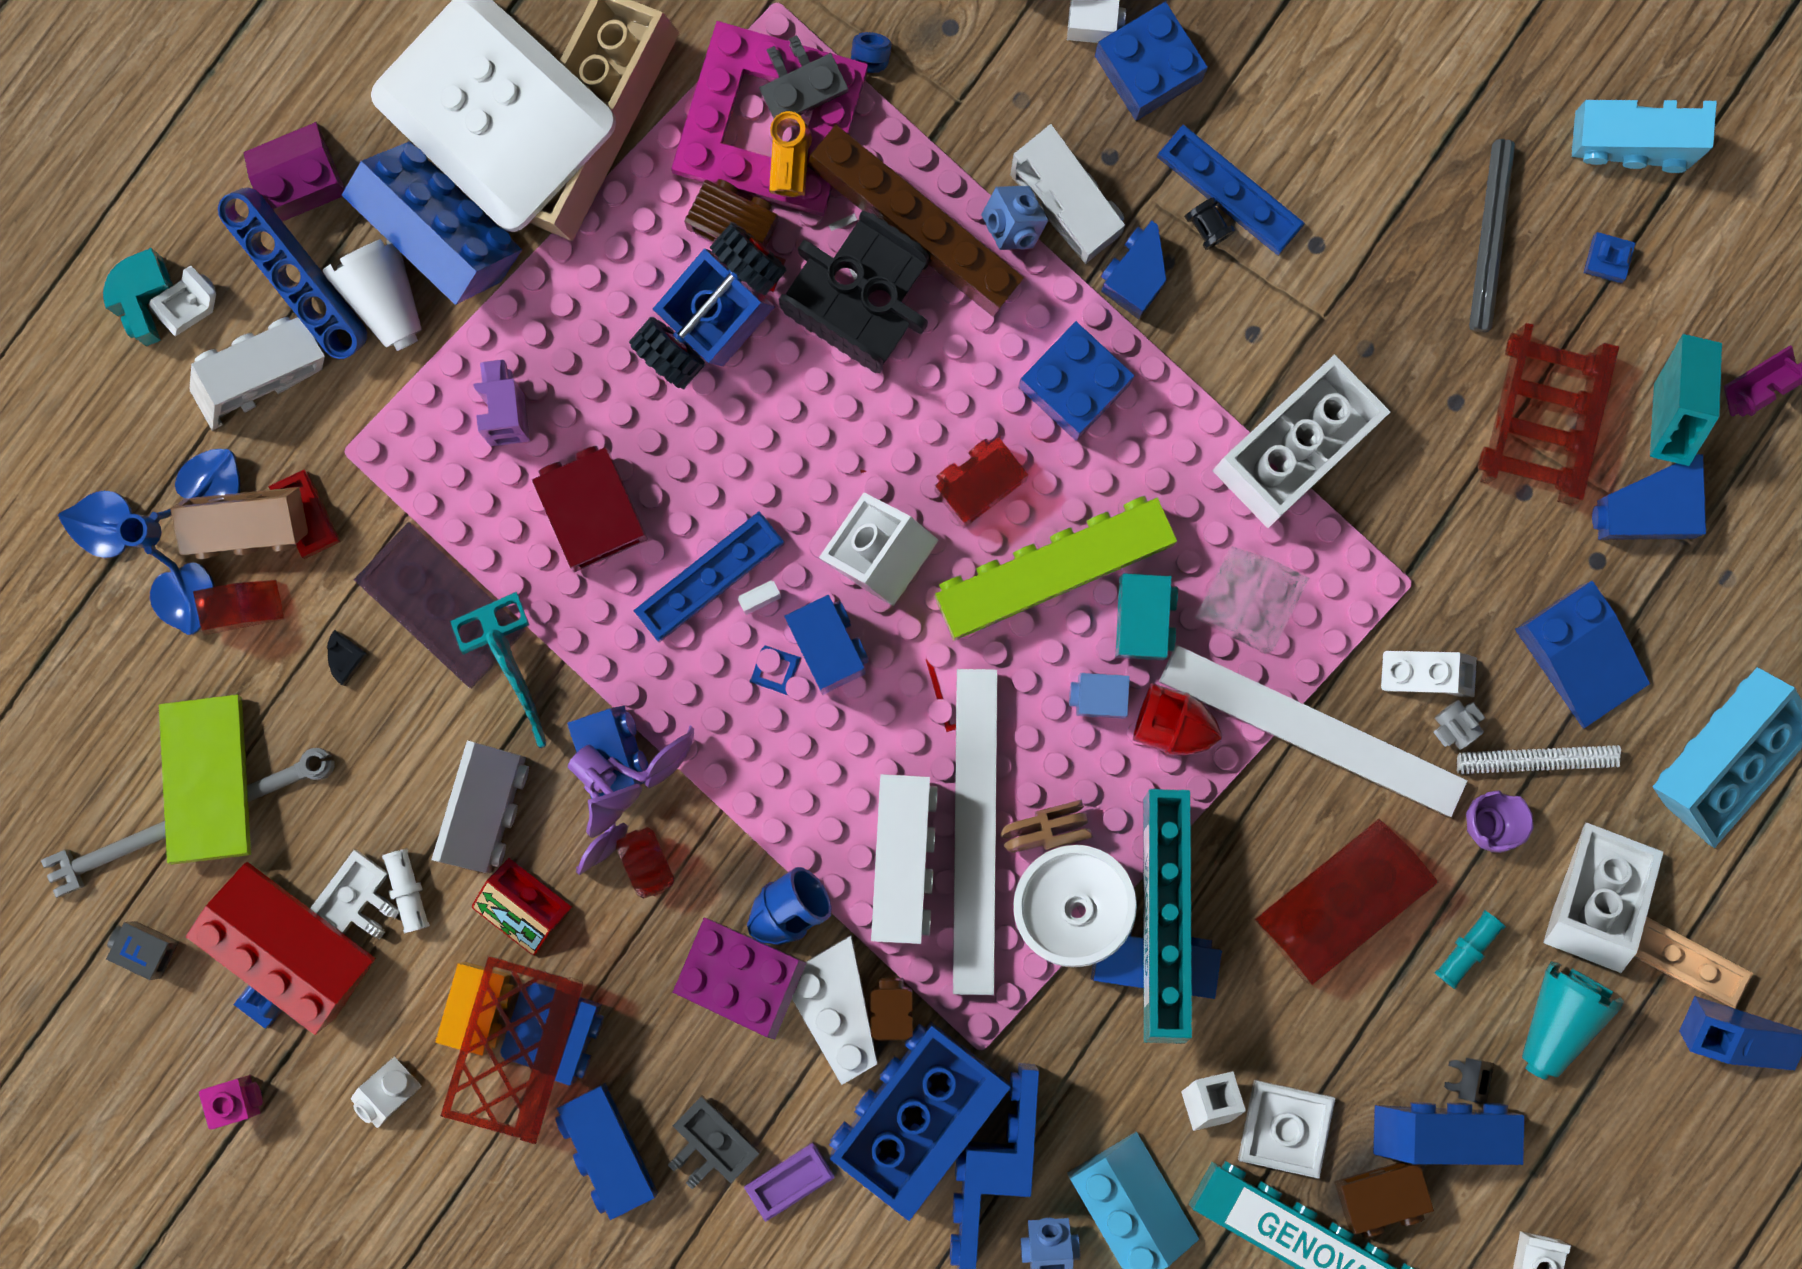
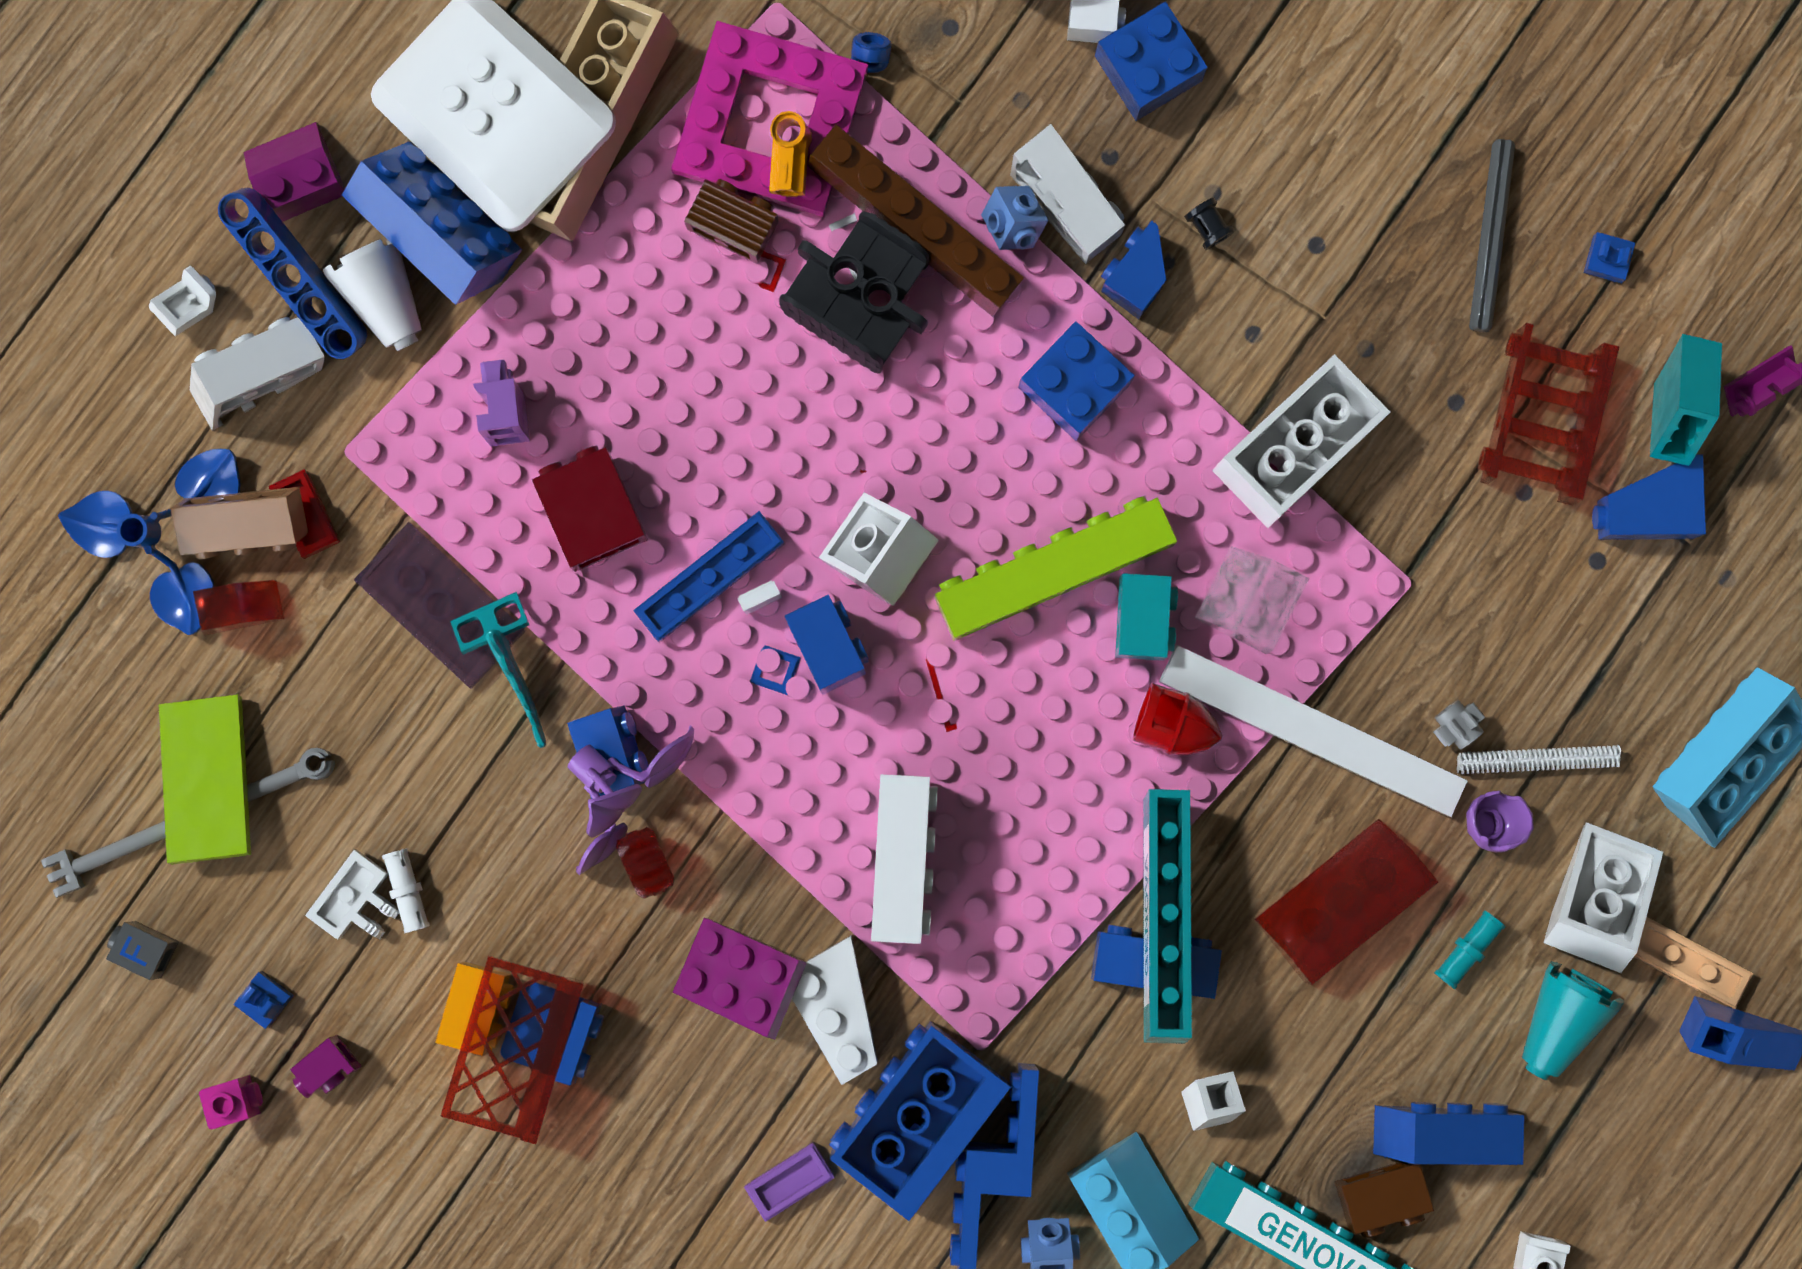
(132, 287): teal brick -> none
(281, 948): red slope -> none
(324, 1067): none -> magenta brick
(344, 657): black tile -> none
(384, 1092): white bracket -> none
(480, 808): white slope -> none
(520, 906): panel -> none
(606, 1152): blue brick -> none
(710, 307): brick -> none
(715, 1140): dark grey hinge -> none
(789, 908): blue helmet -> none
(804, 87): dark grey hinge -> none
(891, 1010): reddish brown brick -> none
(975, 832): white tile -> none
(980, 481): clear red brick -> none
(1047, 828): medium nougat arm -> none
(1070, 879): white dish -> none
(1100, 695): medium blue brick -> none
(1231, 188): blue tile -> none
(1286, 1129): white tile -> none
(1429, 672): white bracket -> none
(1475, 1079): black tile -> none
(1584, 653): blue slope -> none
(1643, 134): medium azure wedge -> none

